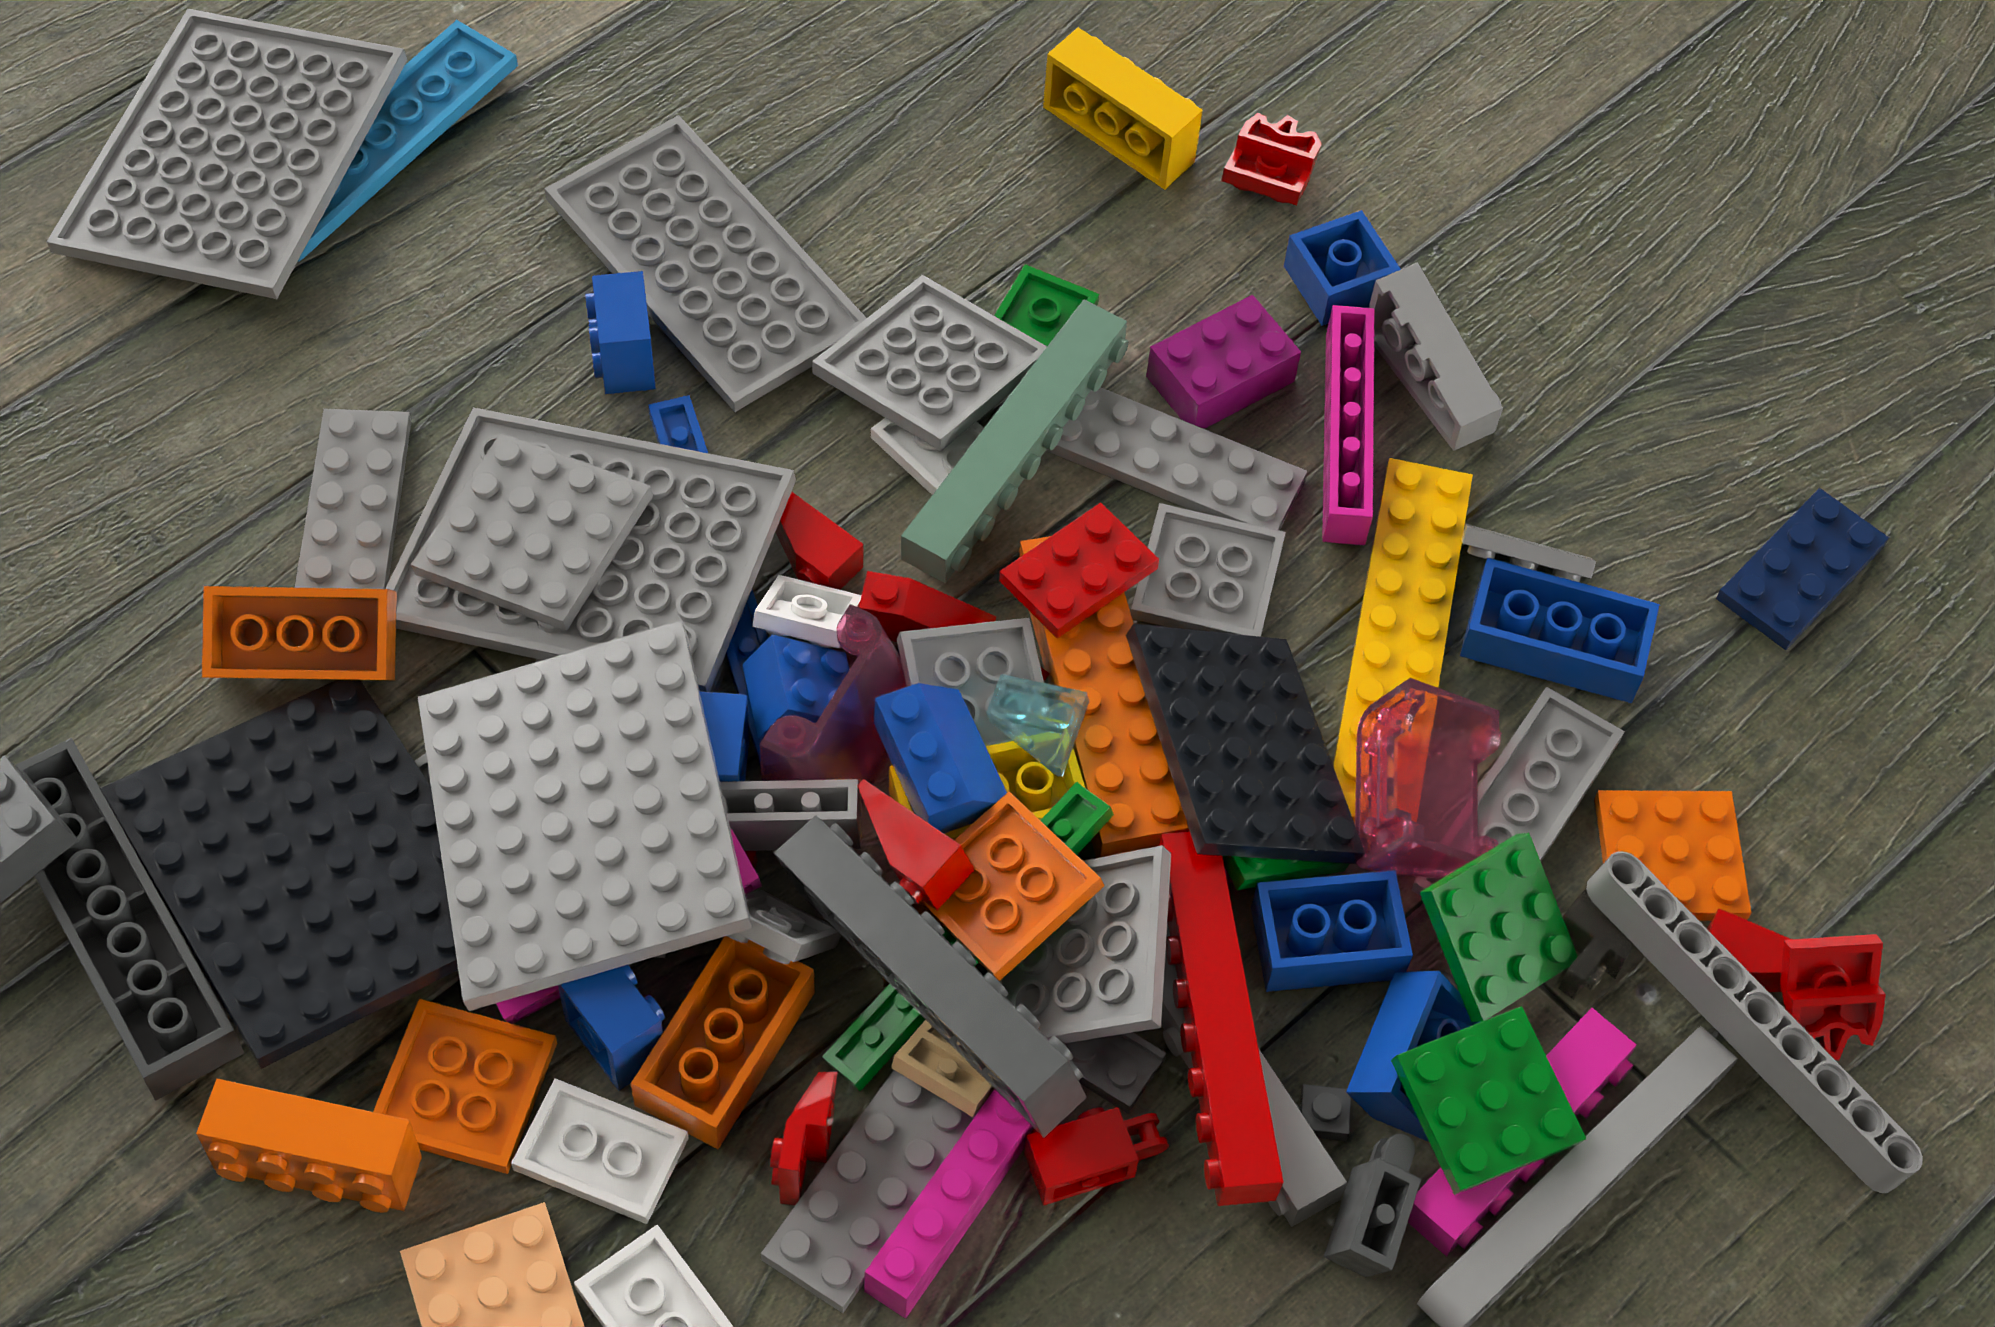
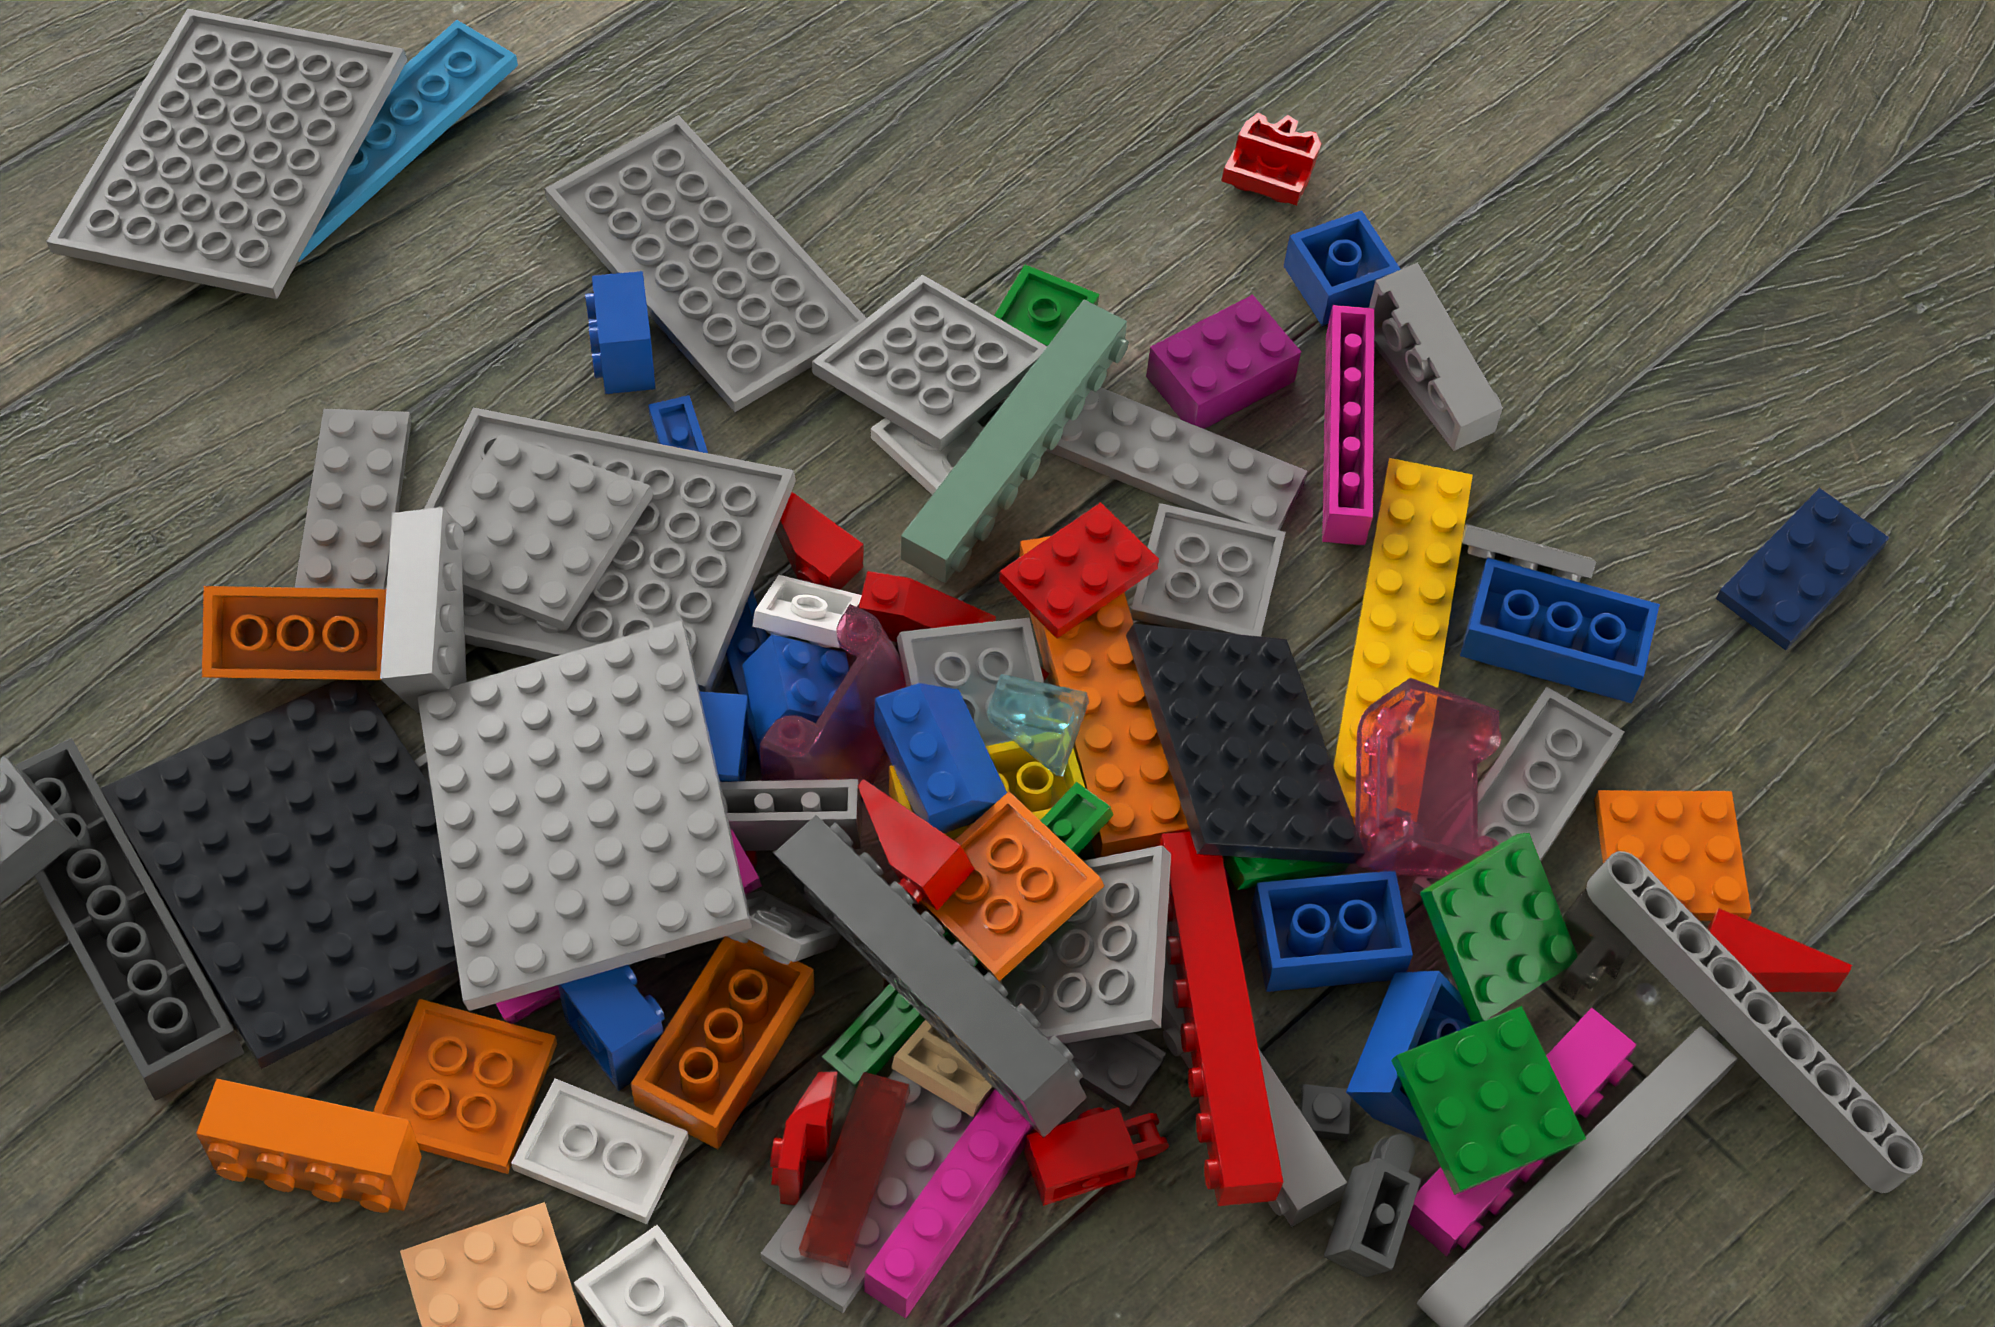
(424, 606): none -> wedge
(854, 1170): none -> clear red tile
(1122, 108): yellow brick -> none
(1834, 988): red plate -> none

